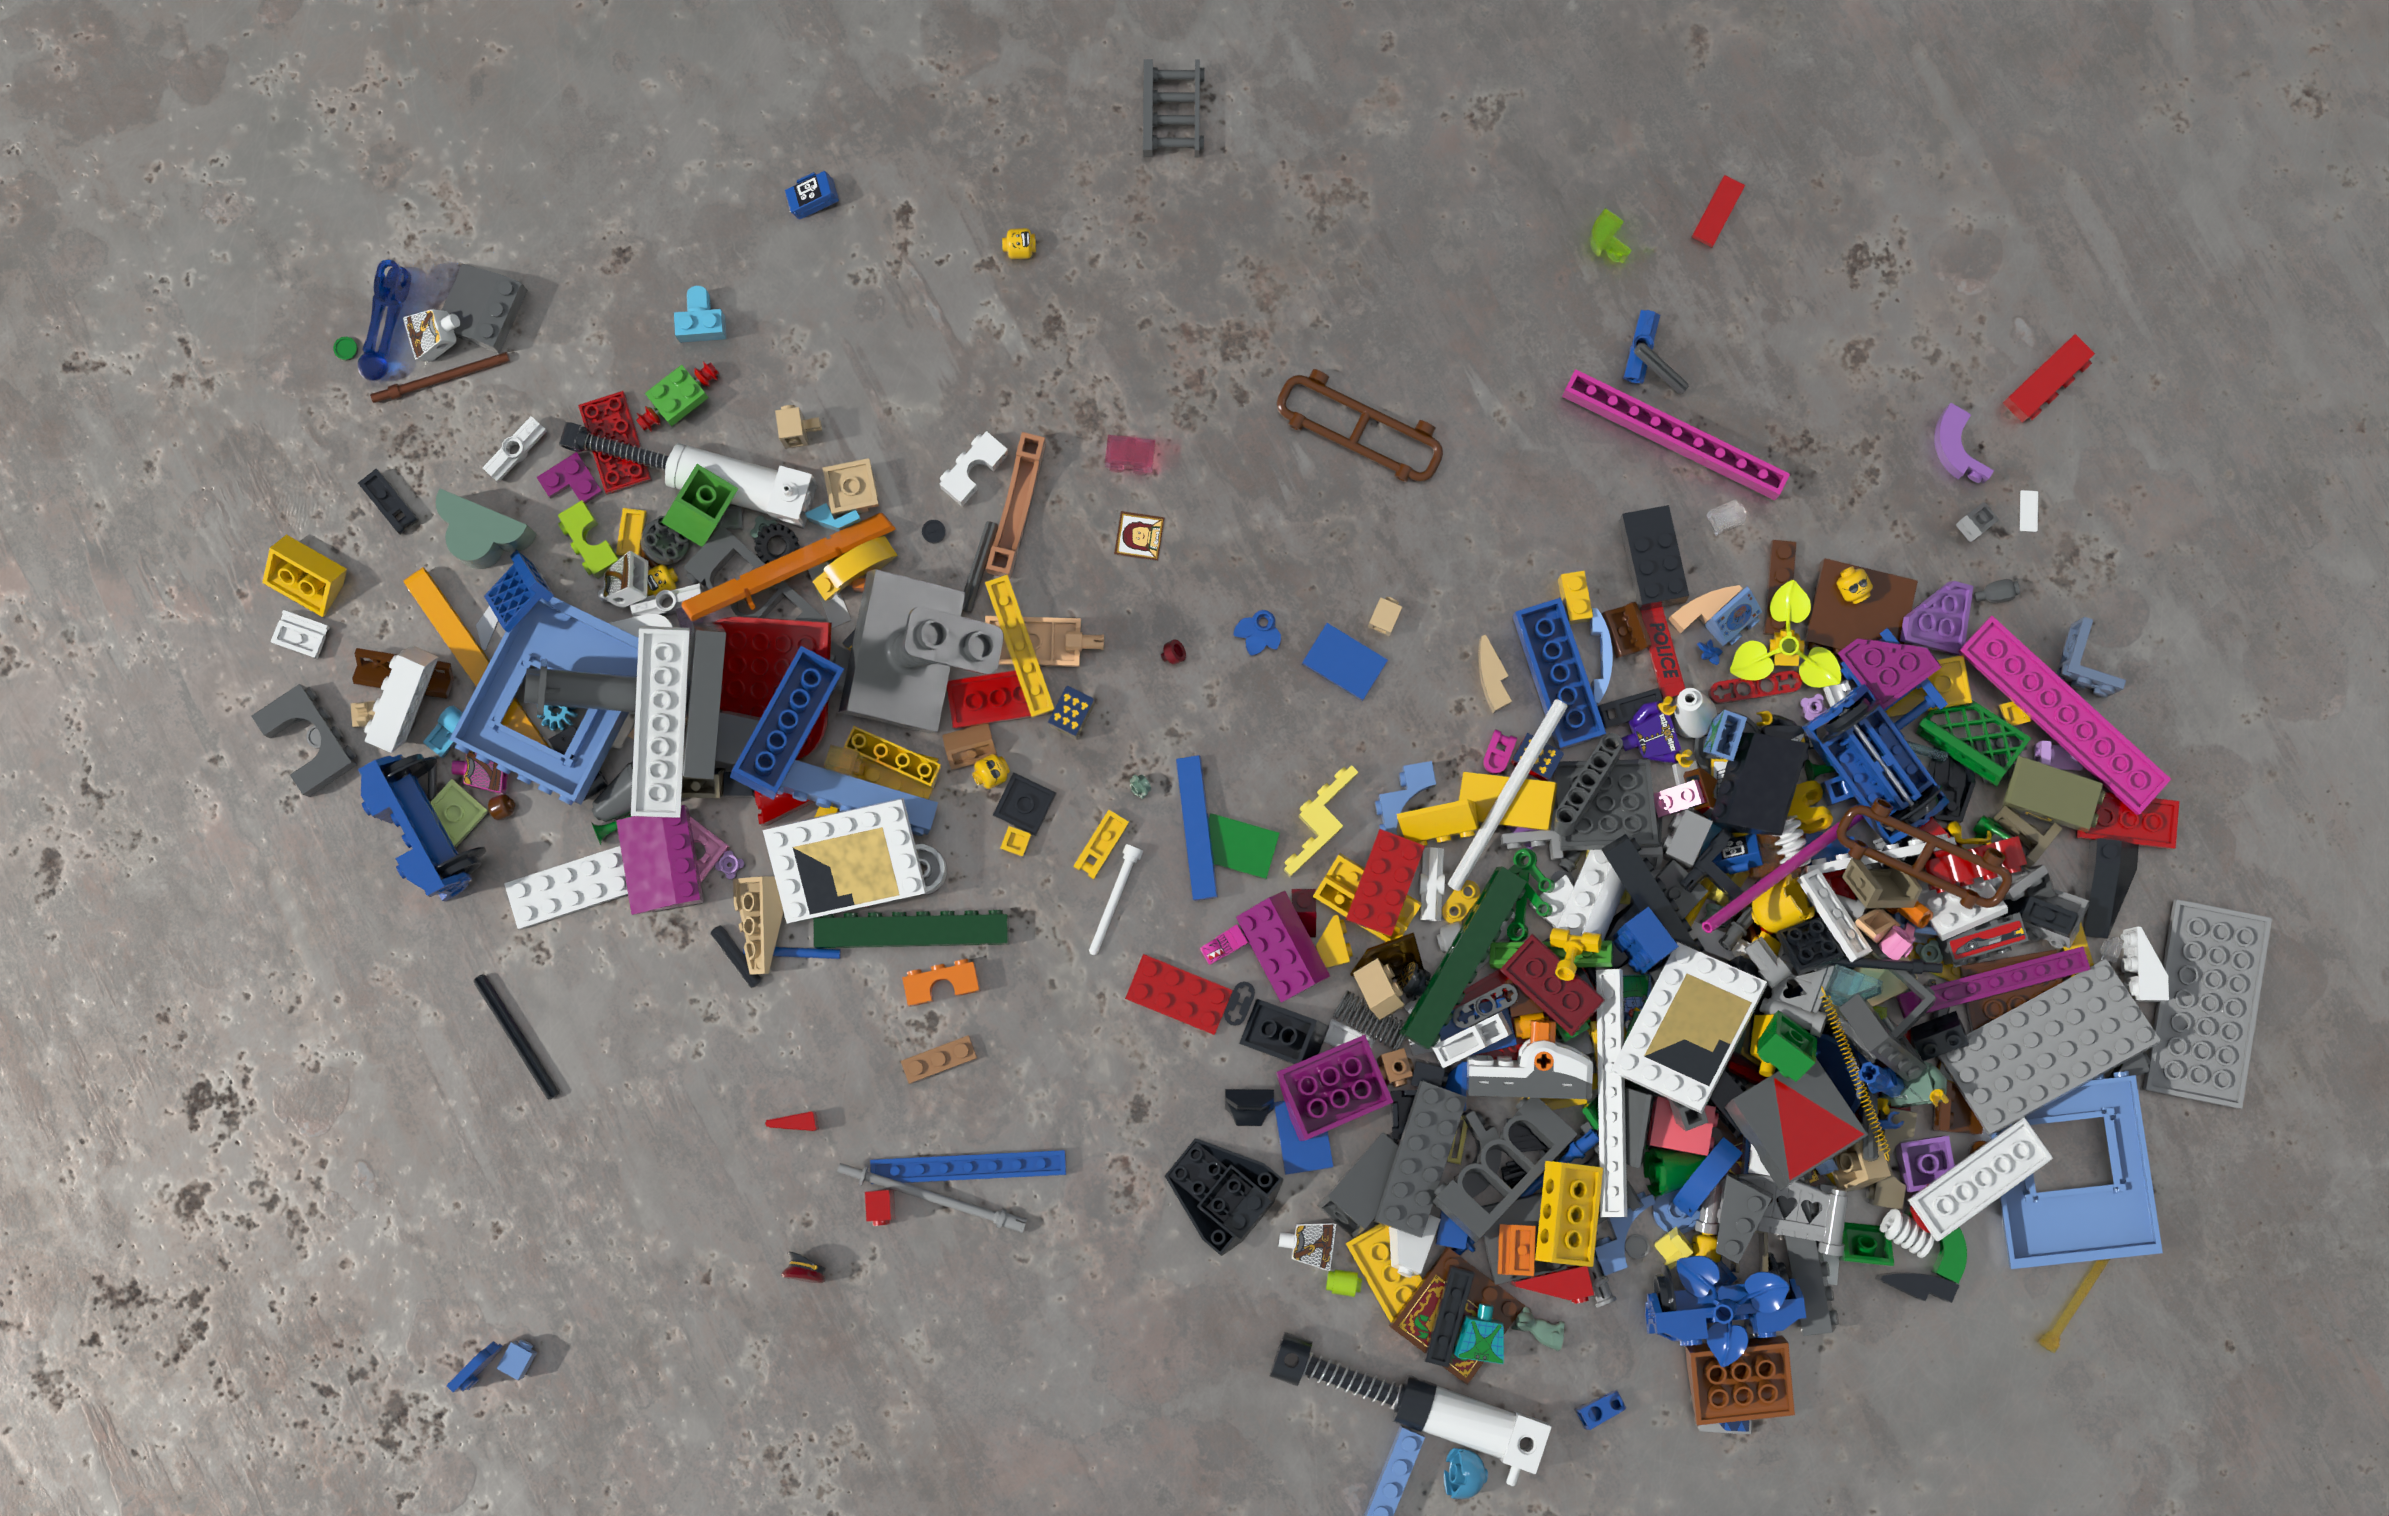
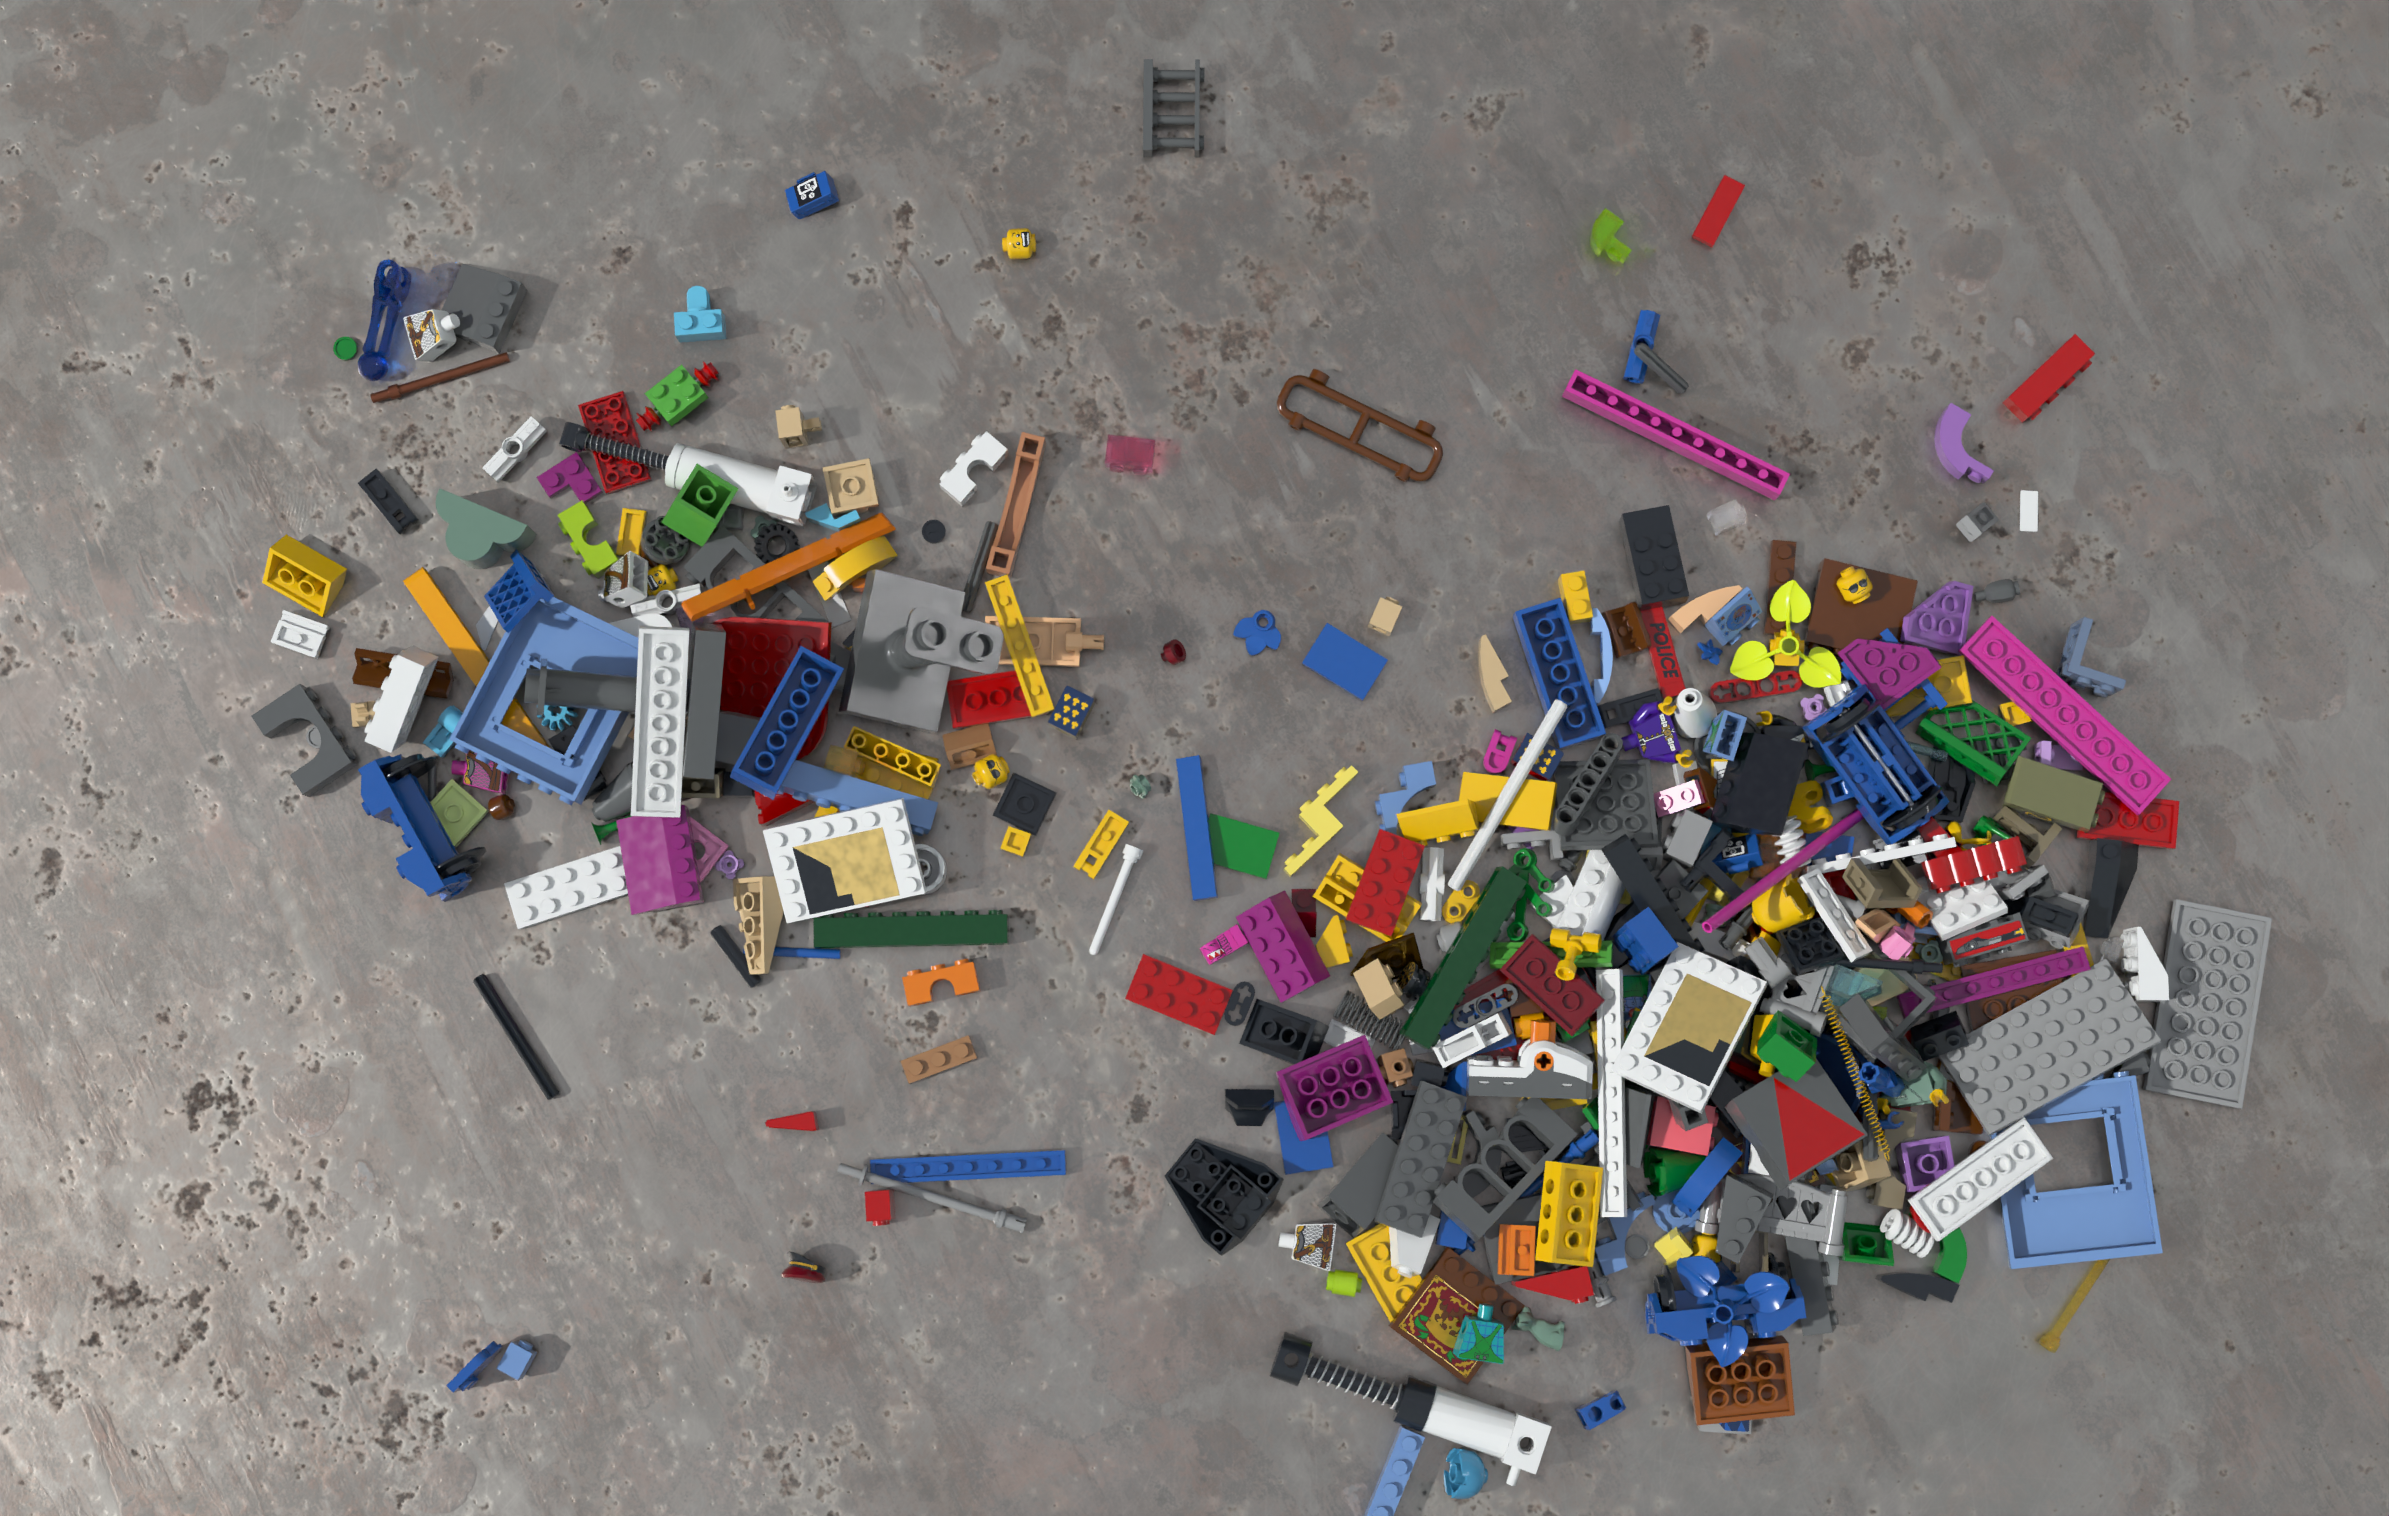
(1139, 535): sticker -> none
(1449, 1316): black tile -> none
(1880, 812): reddish brown bar -> none

